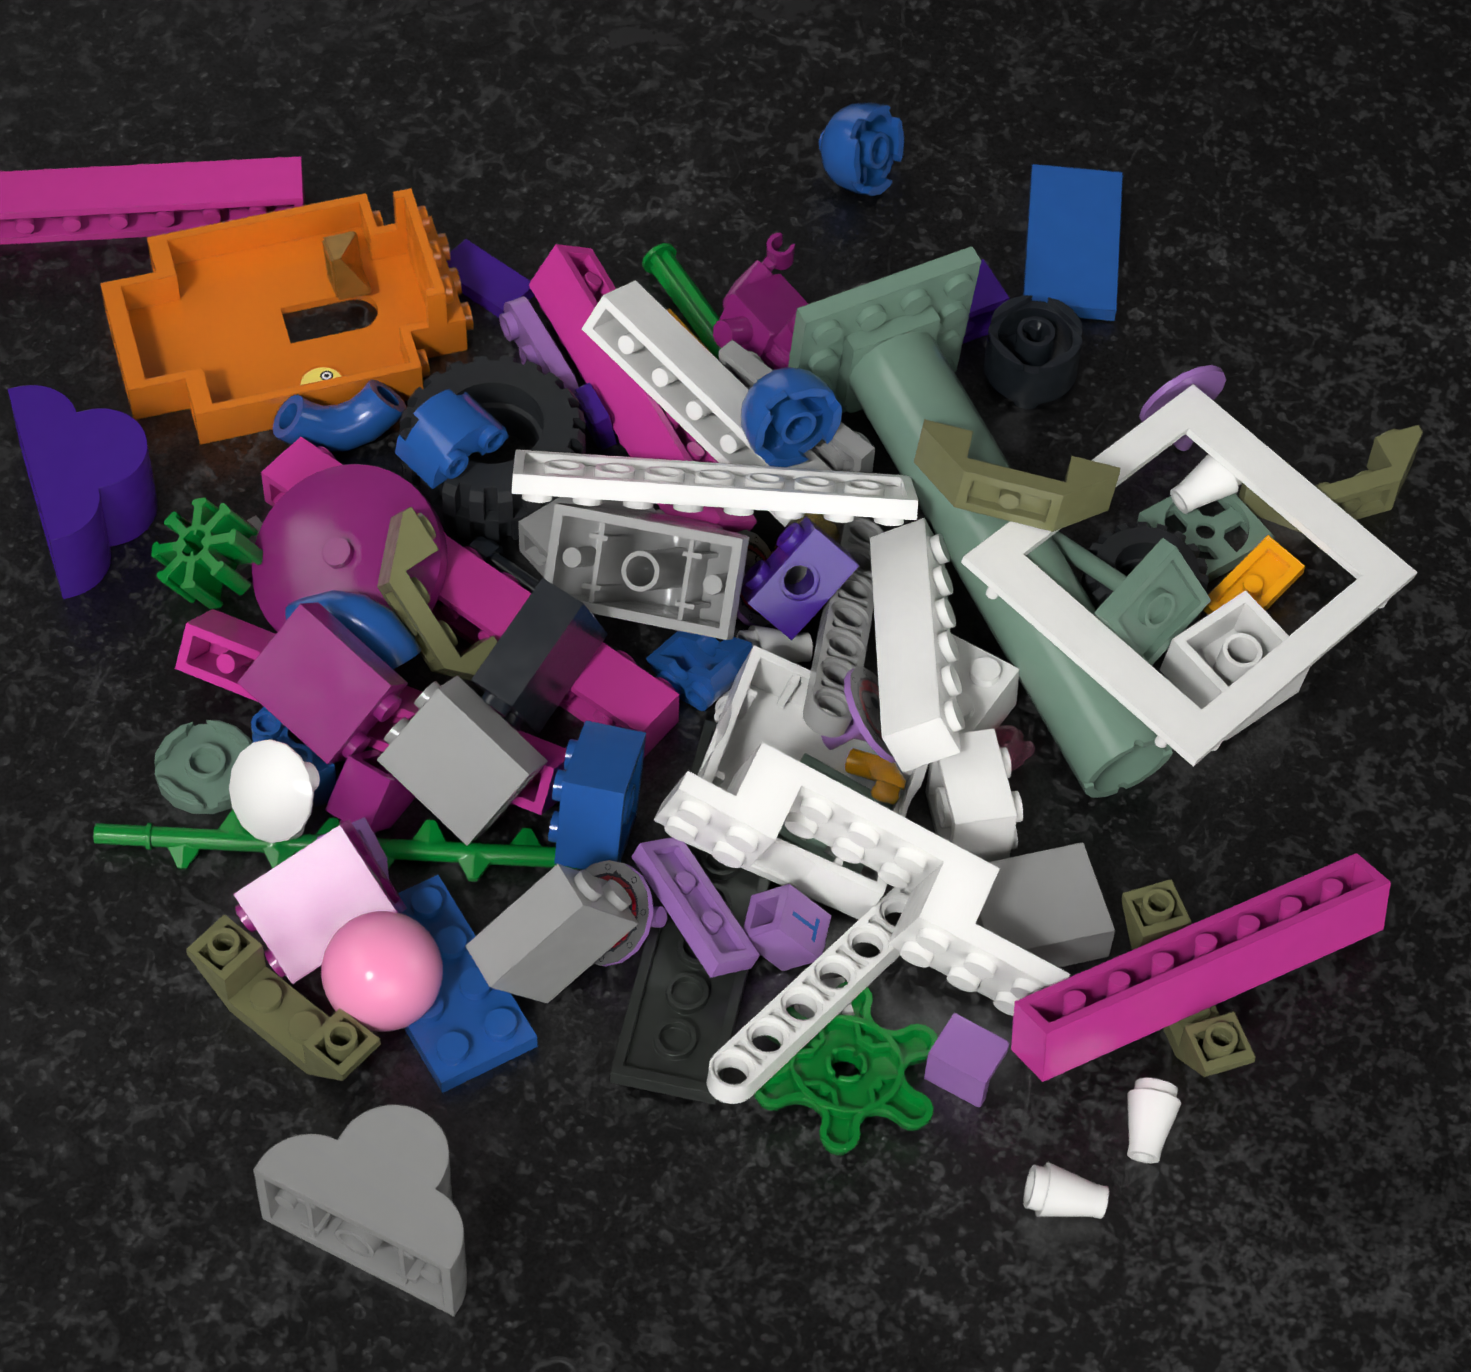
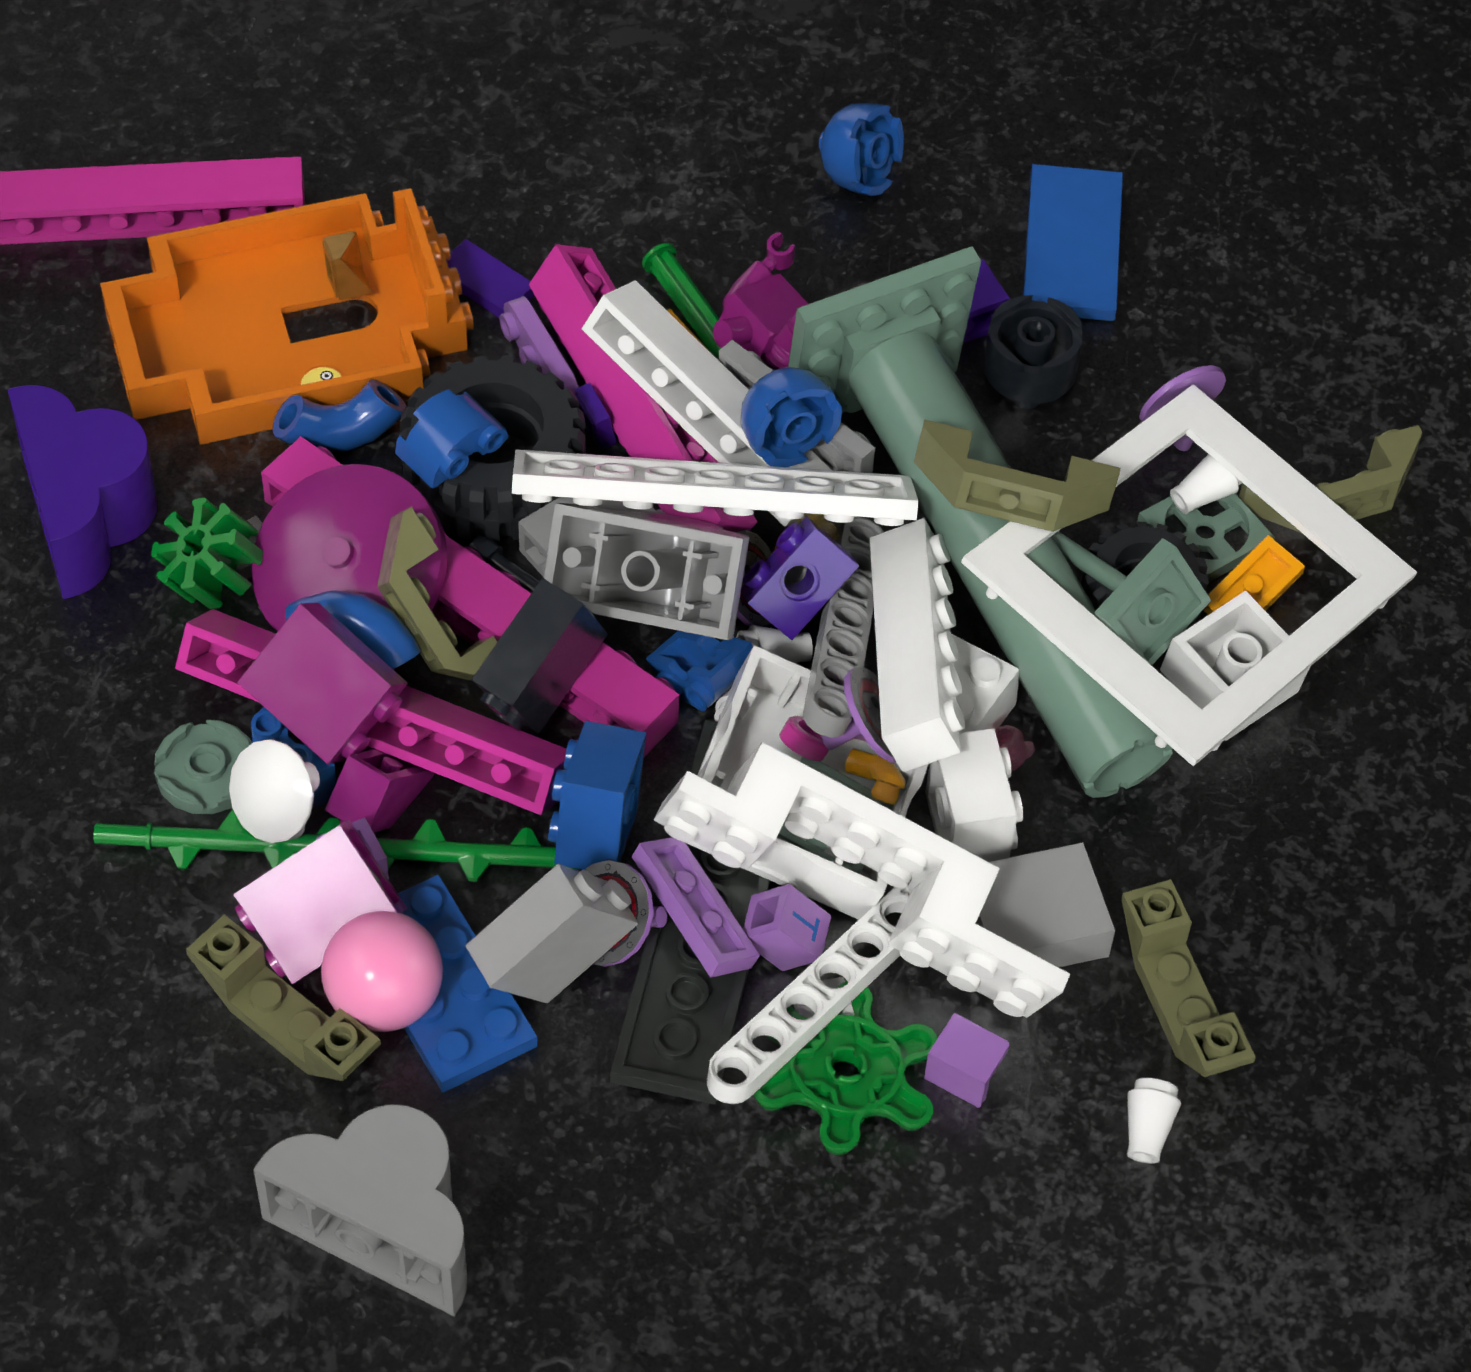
(460, 758): light grey brick -> none
(803, 739): none -> dark pink tile
(1063, 1194): white cone -> none
(1198, 966): dark pink brick -> none

